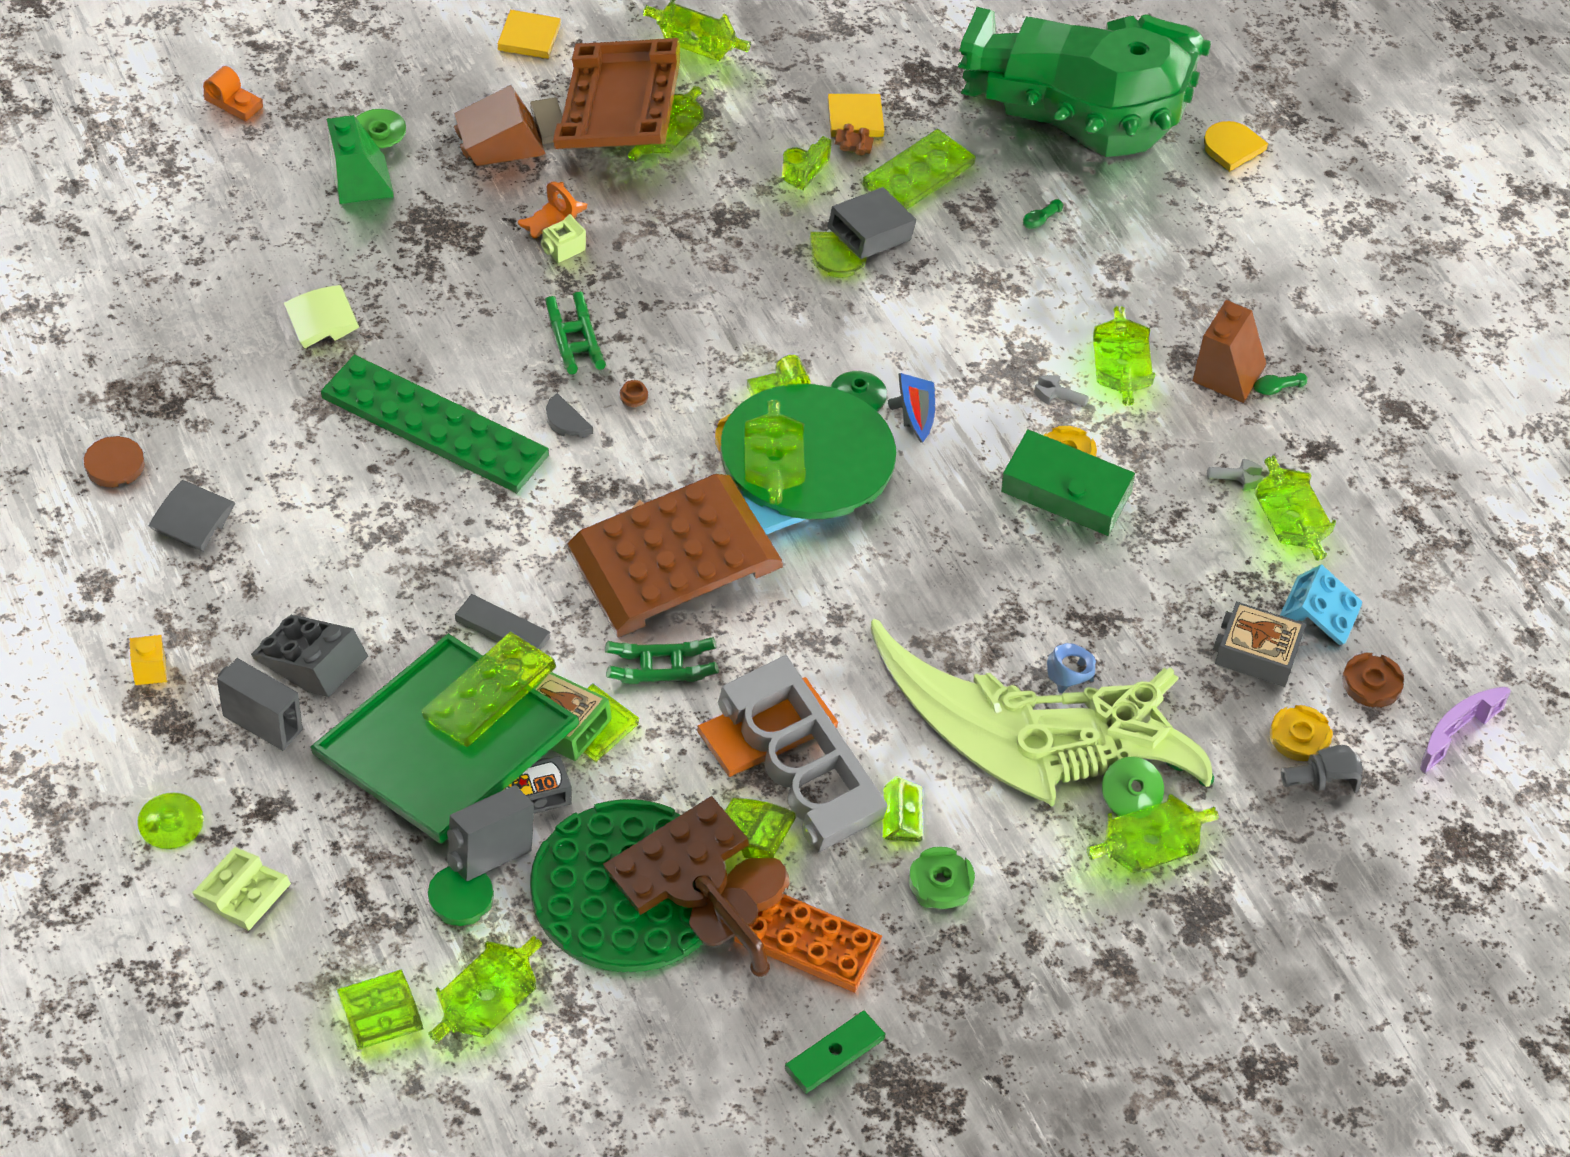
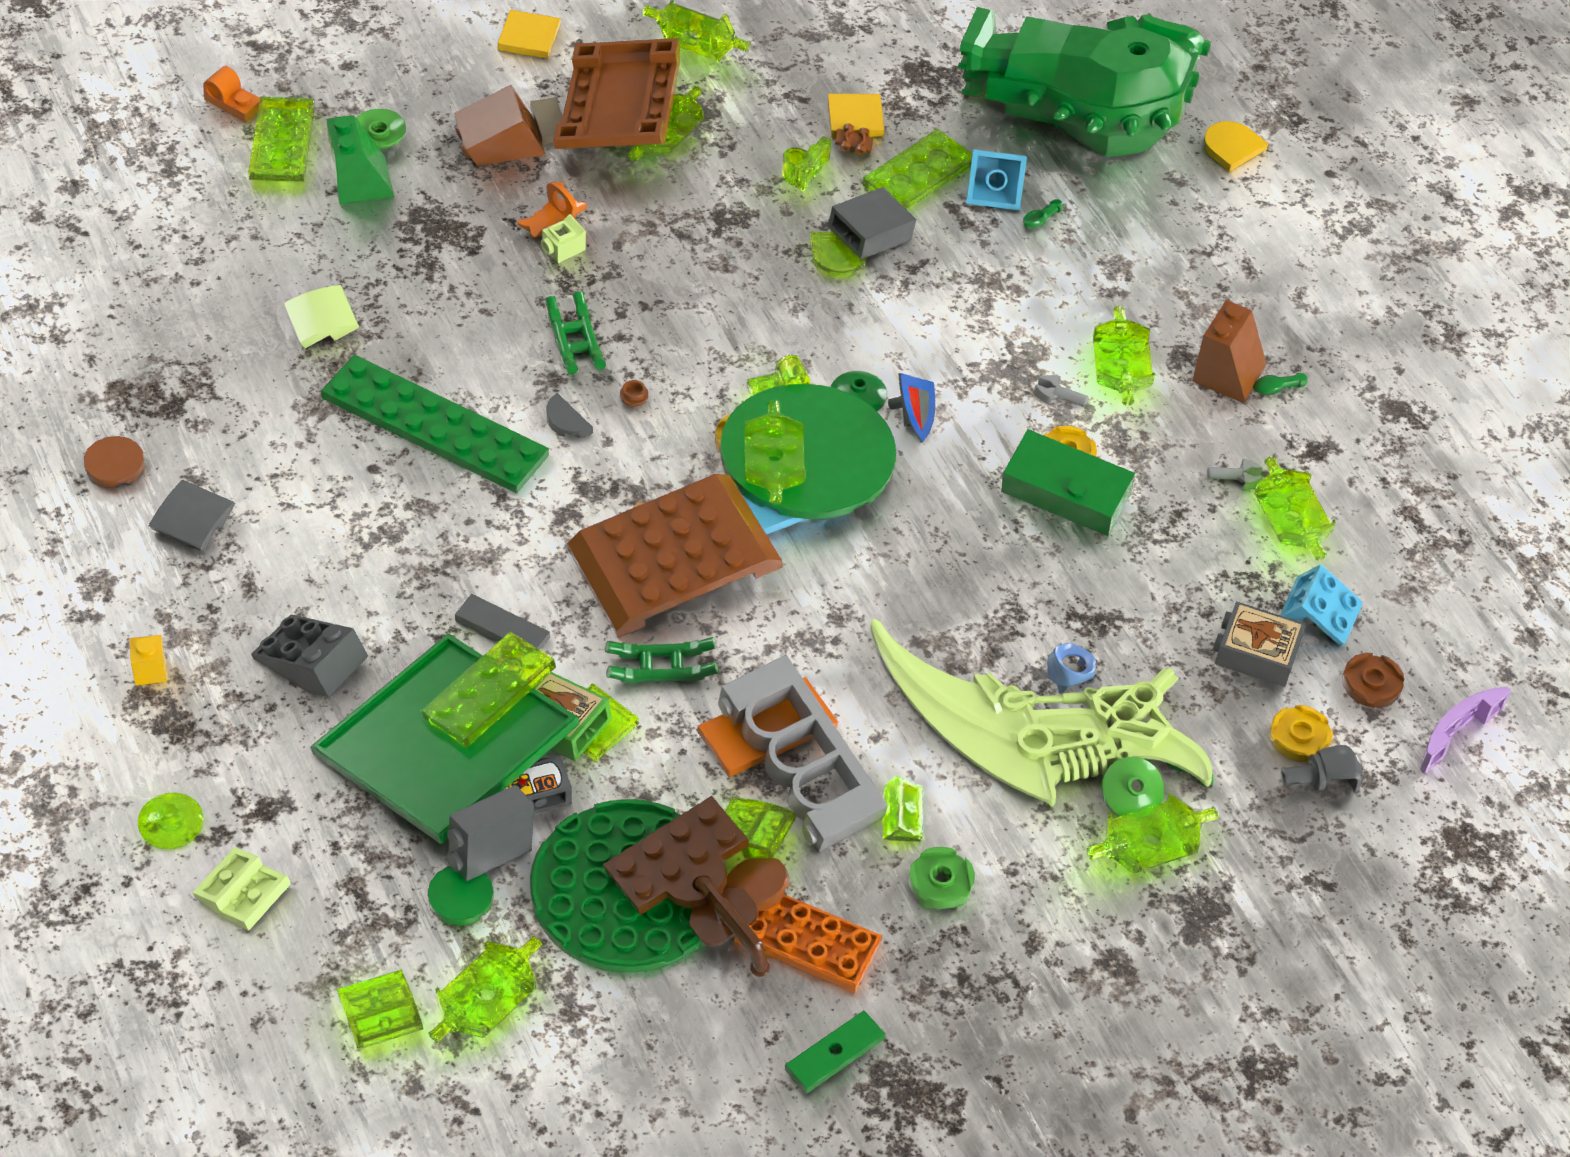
(259, 704): dark grey brick -> none
(282, 139): none -> clear neon green plate
(996, 179): none -> medium azure slope

